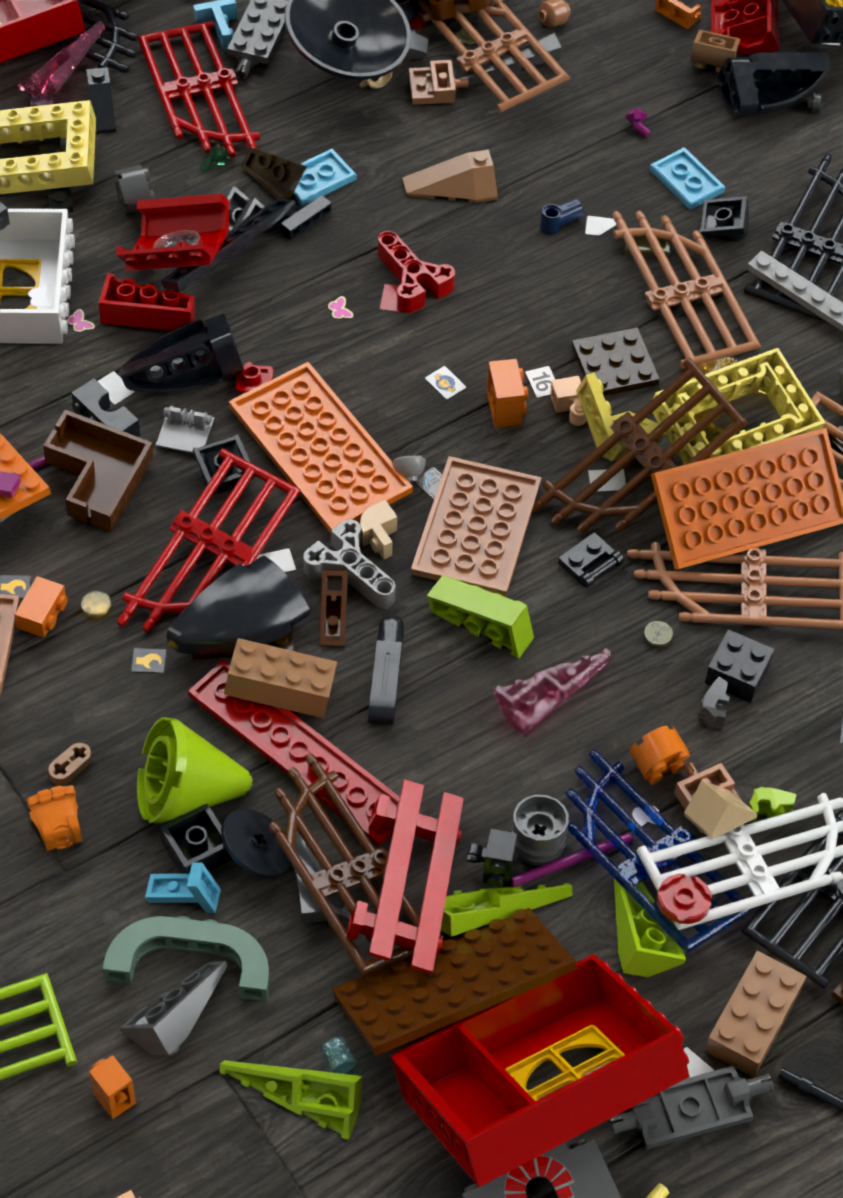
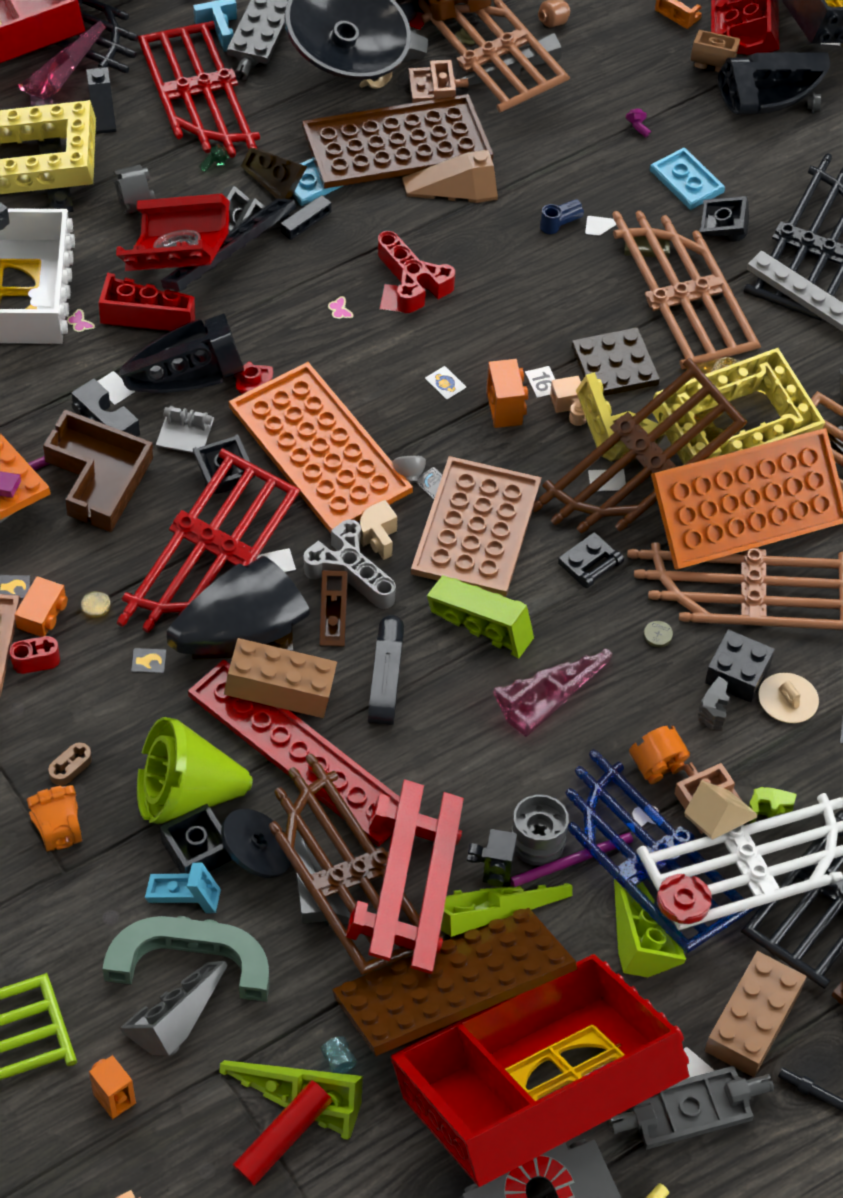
(39, 654): none -> red beam
(282, 1132): none -> red brick
(393, 140): none -> reddish brown plate
(788, 698): none -> tan shield

